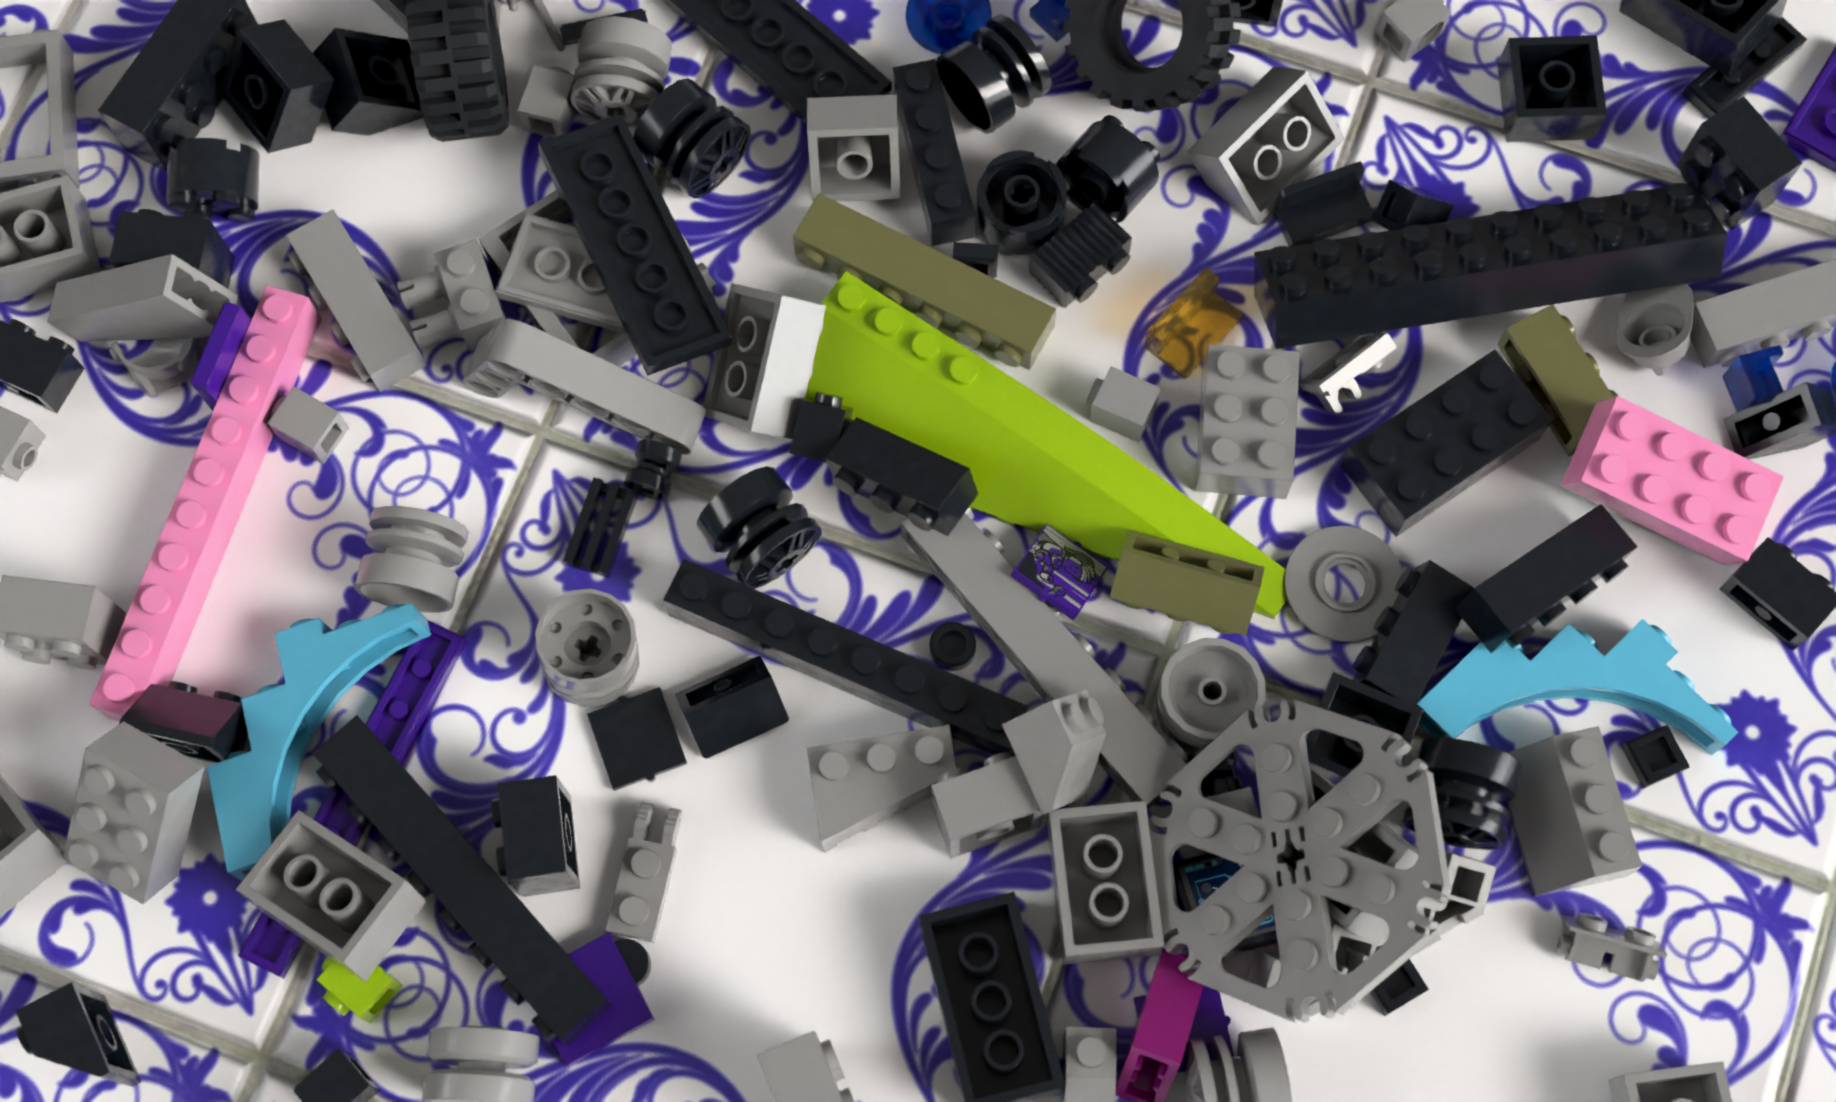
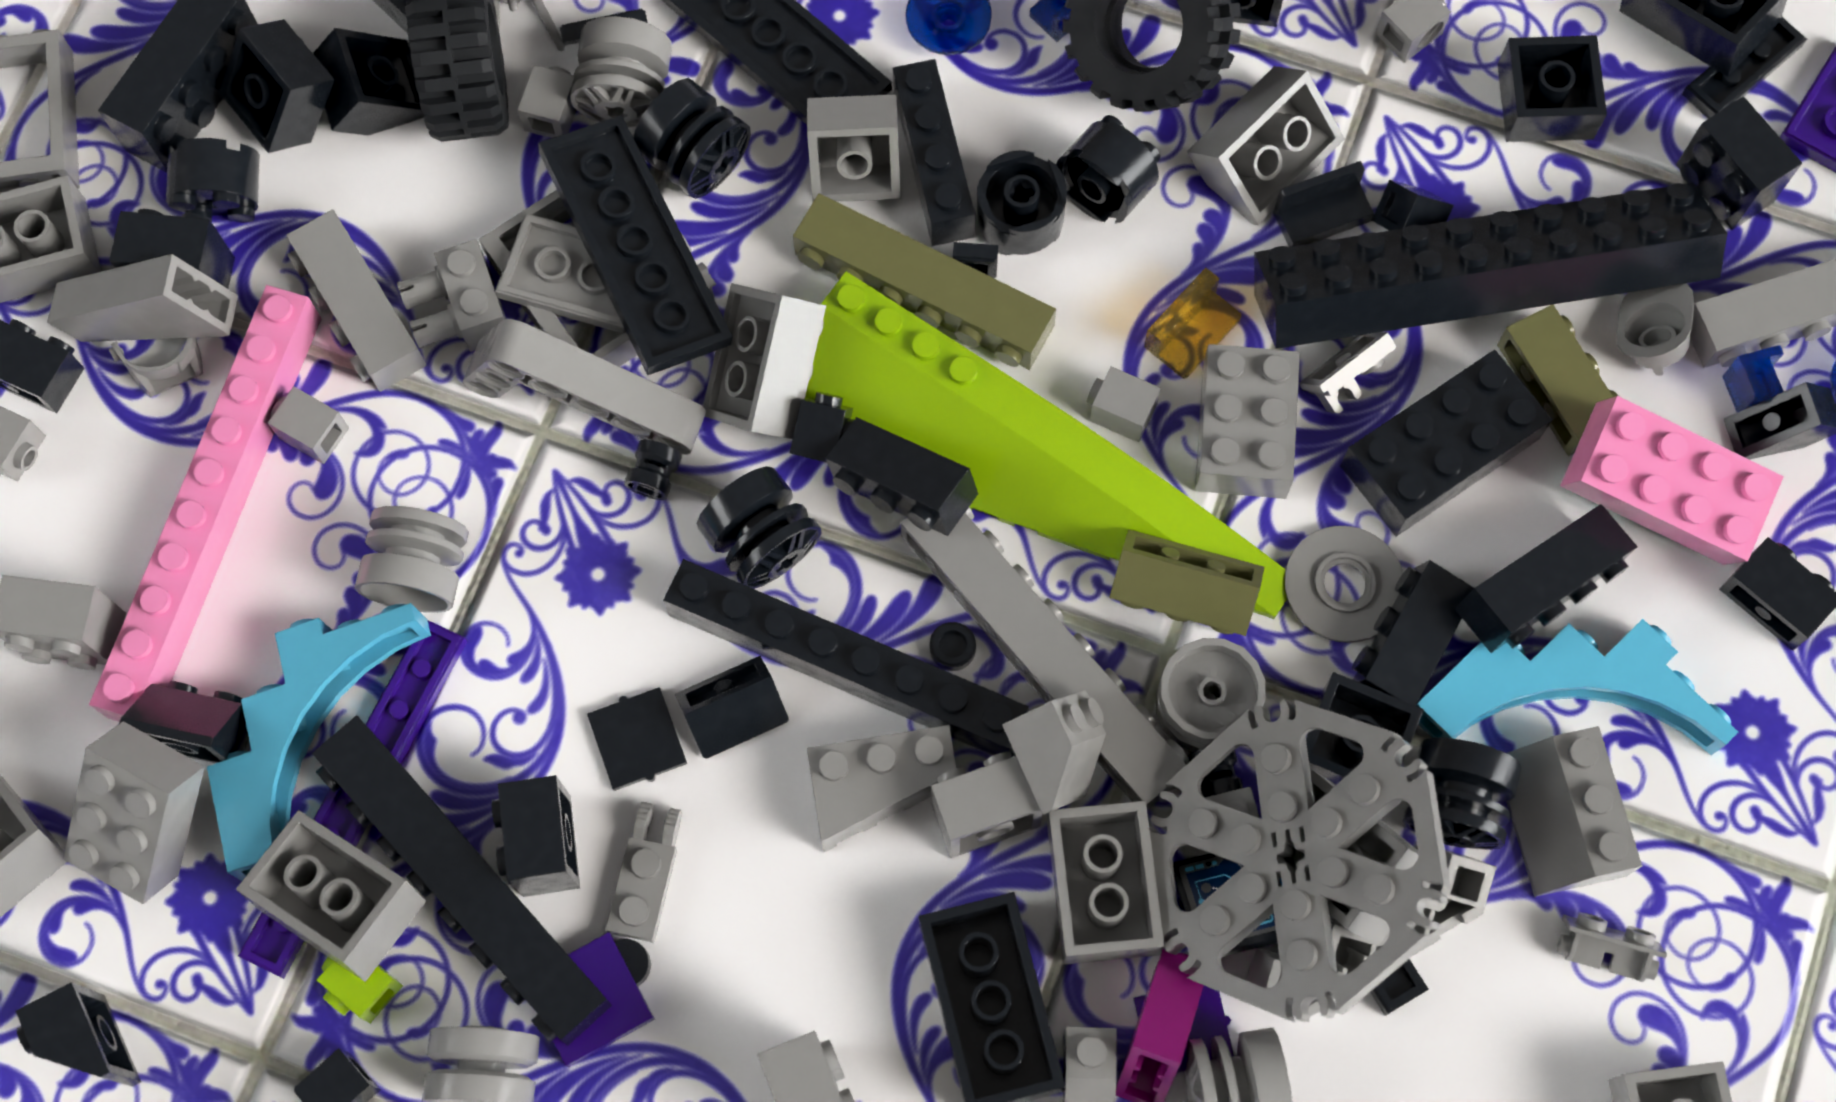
(220, 352): dark purple tile -> none
(578, 625): light grey wheel -> none
(583, 524): black tile -> none
(994, 73): black wheel -> none
(1059, 571): piece -> none
(1081, 256): black brick -> none
(1655, 756): black tile -> none

